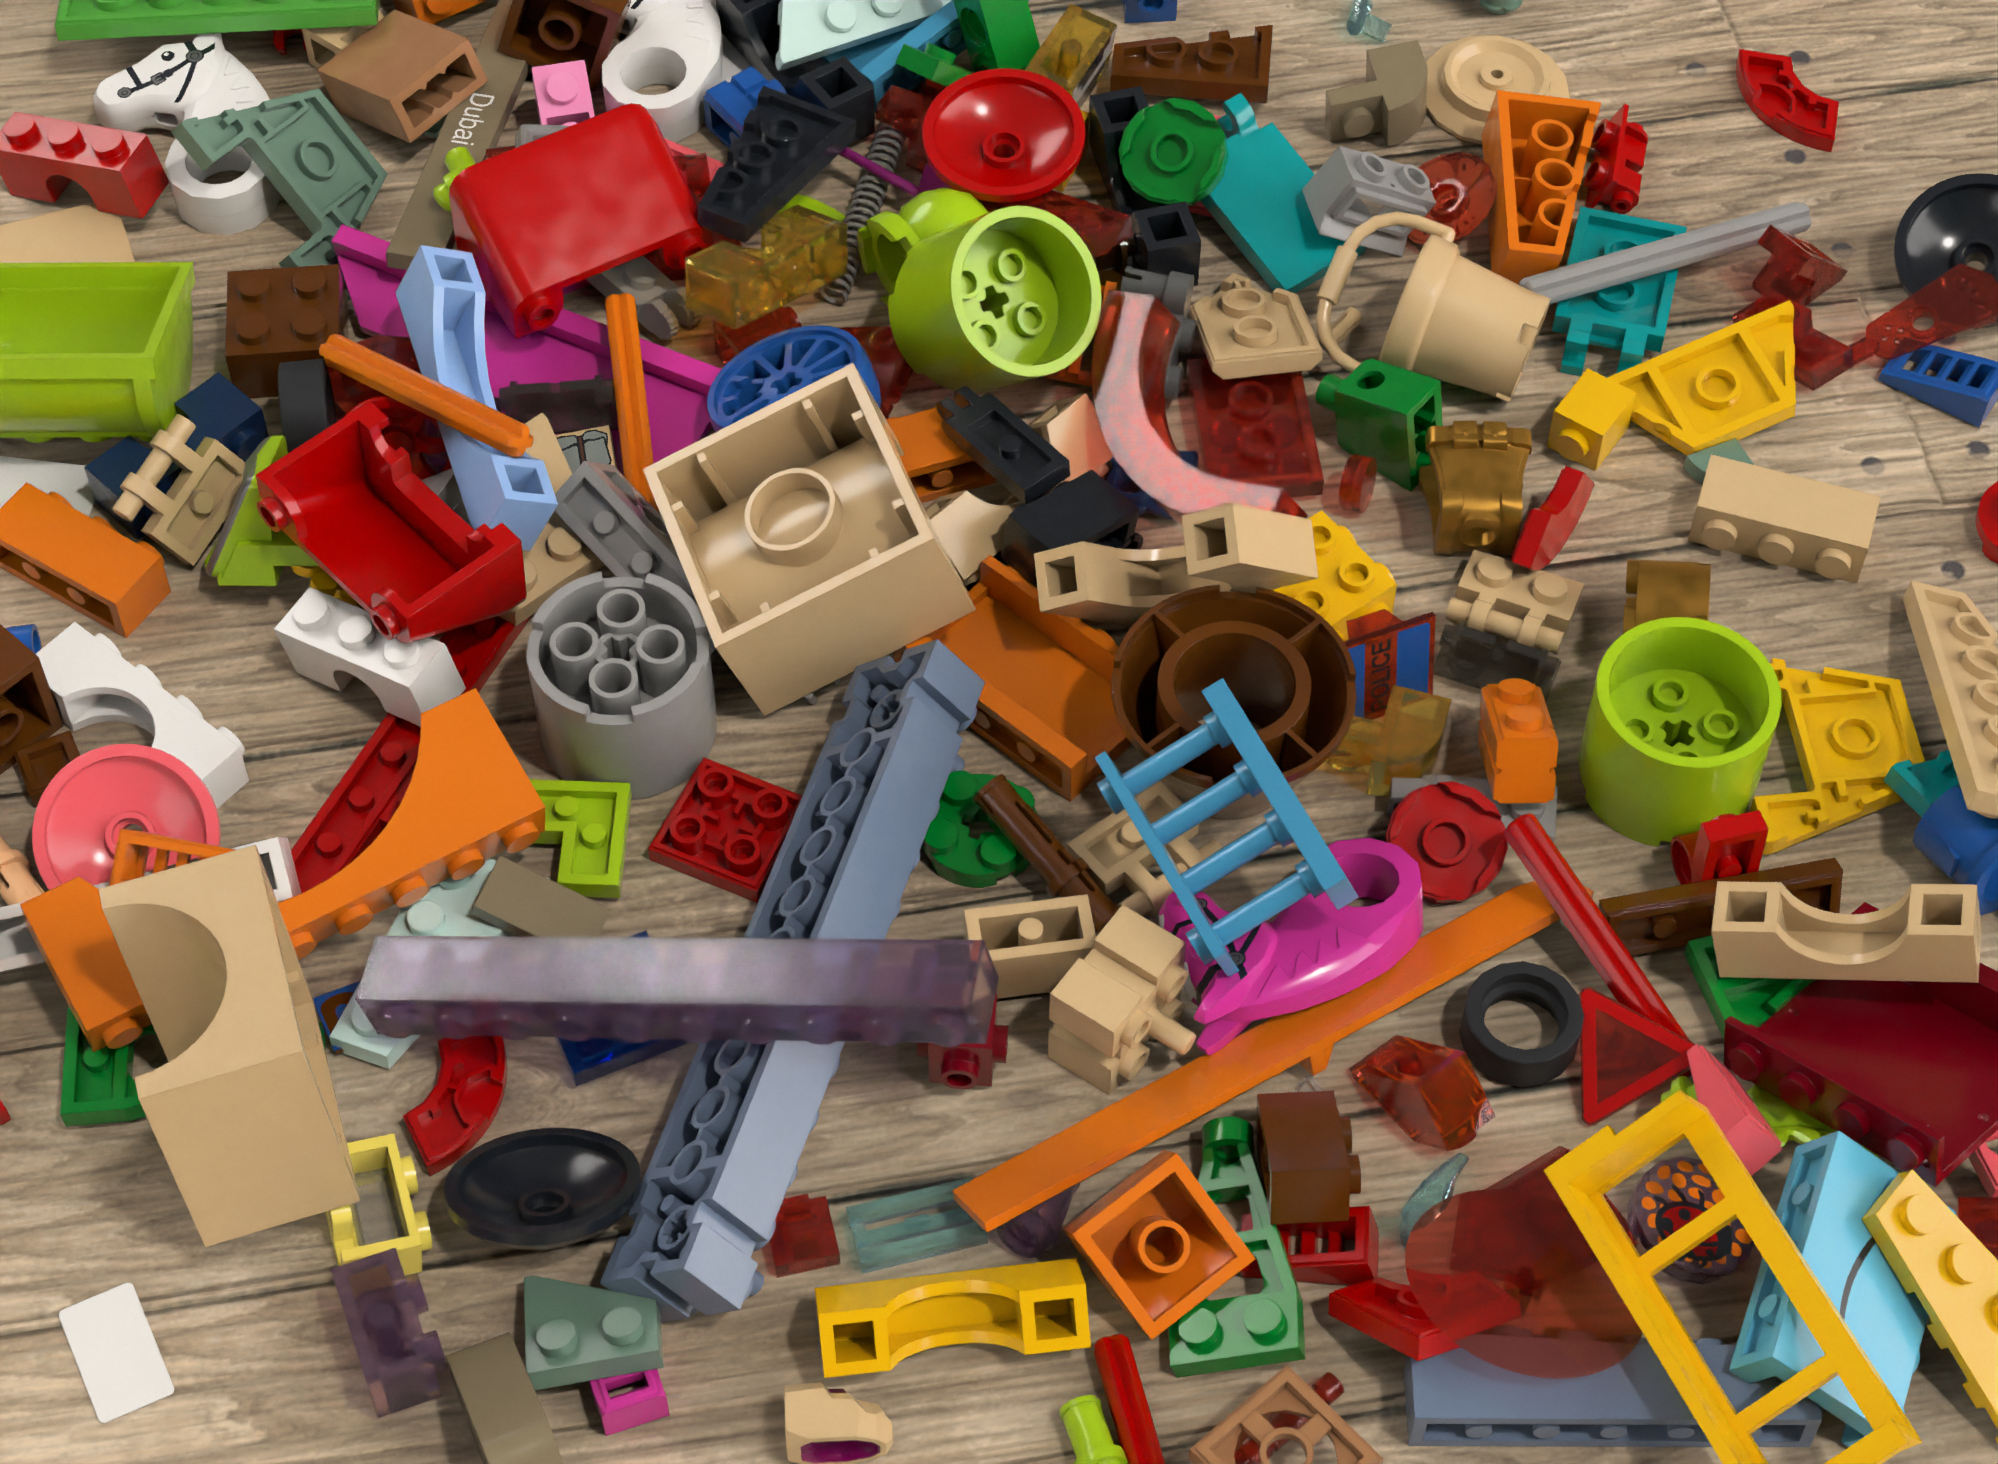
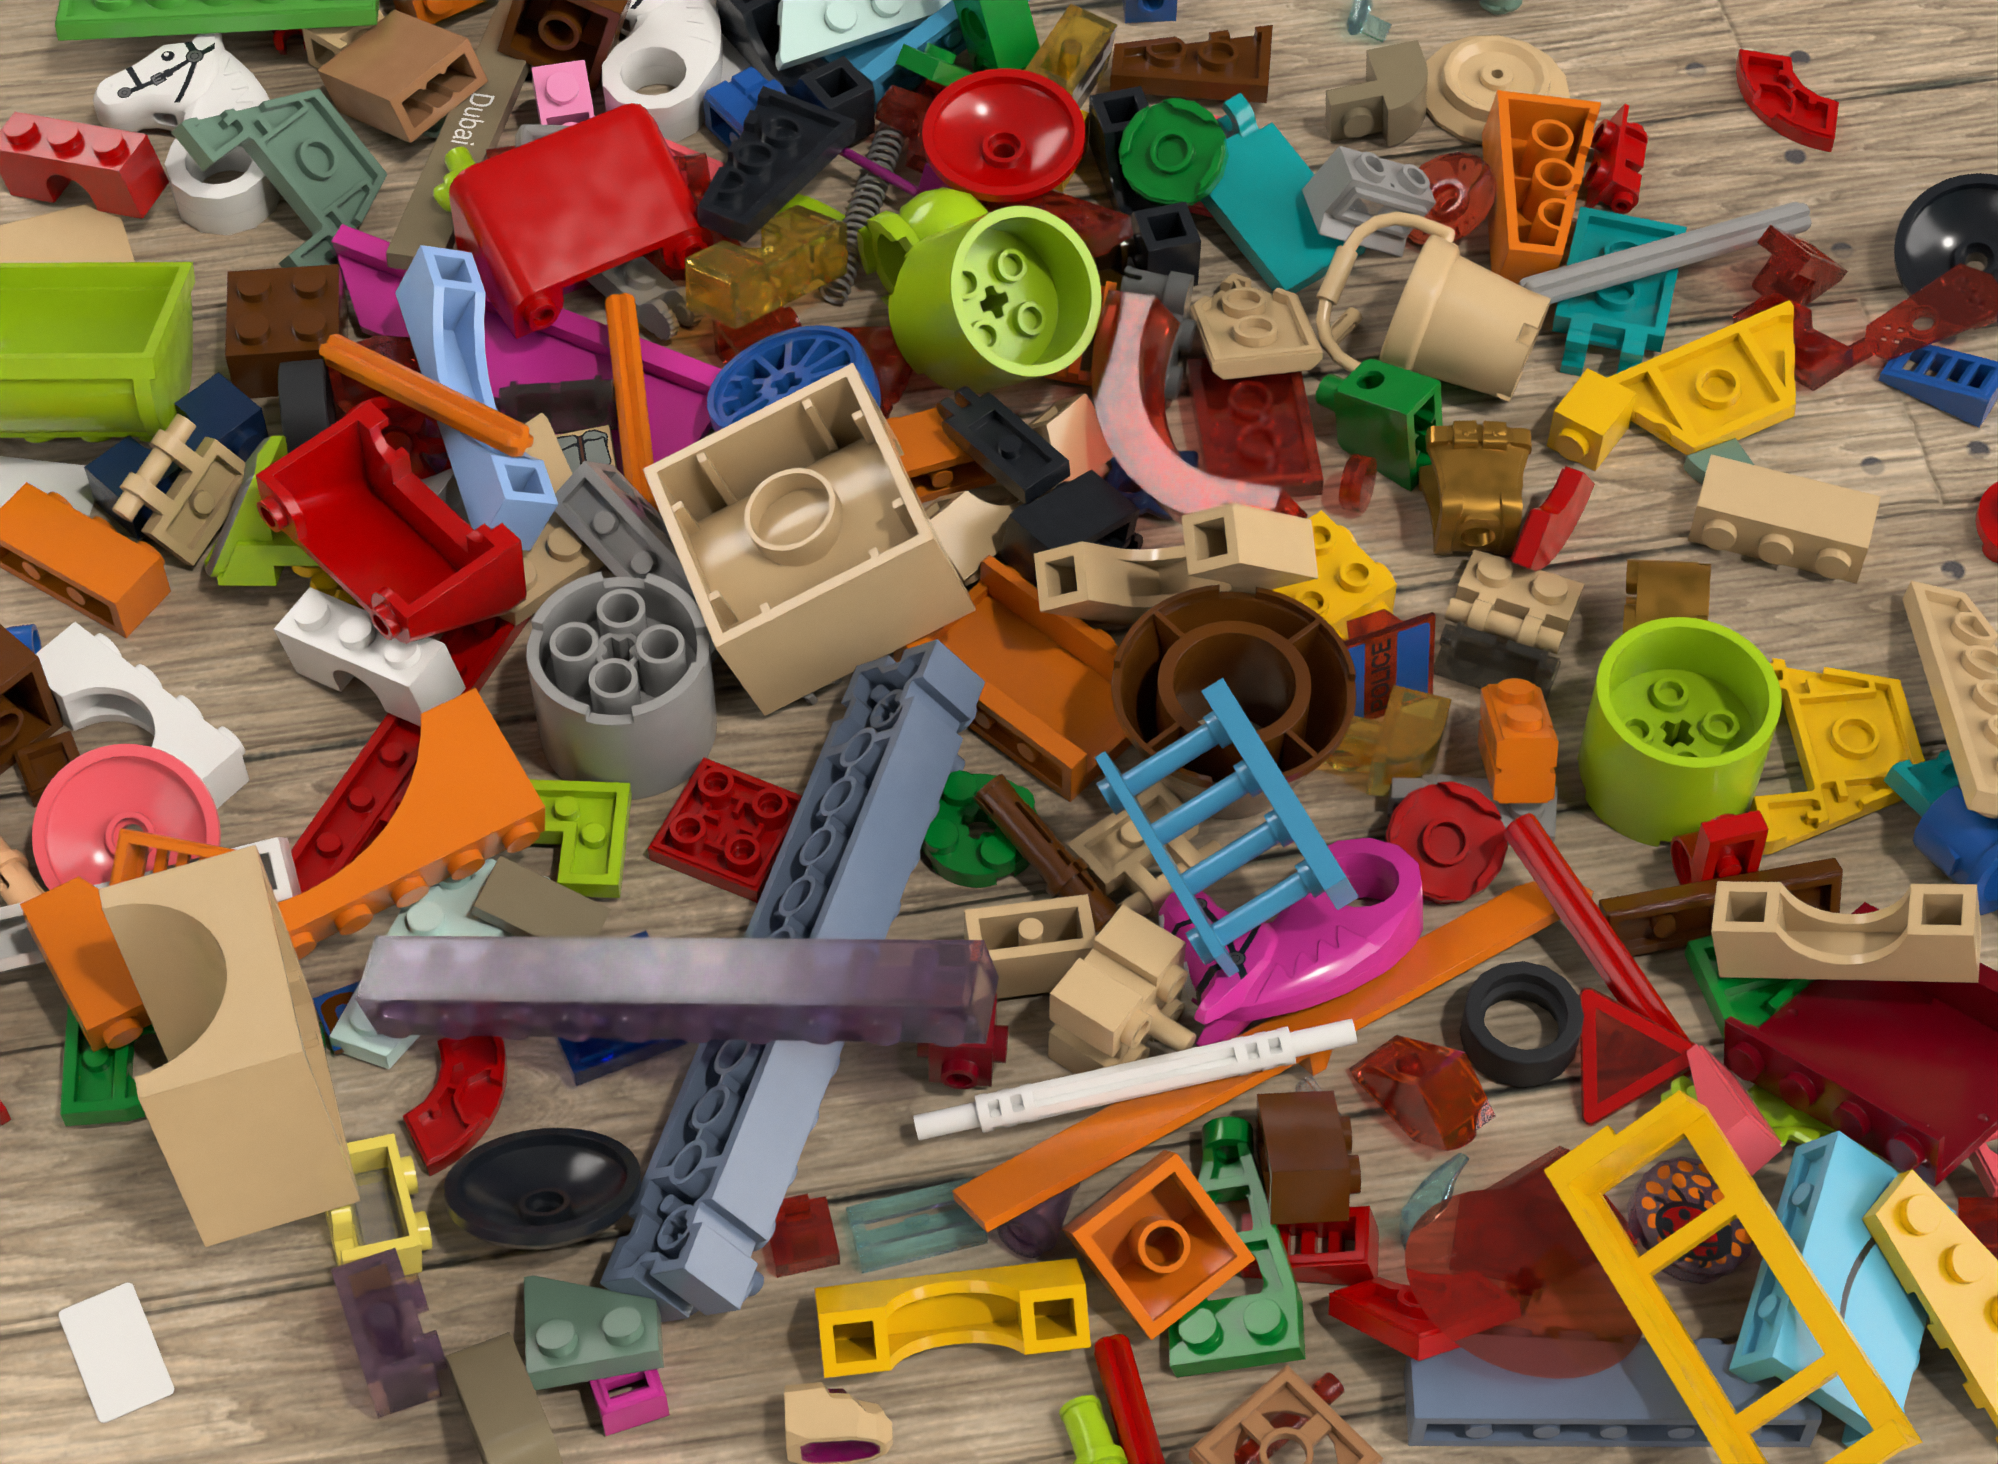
(1135, 1079): none -> white axle

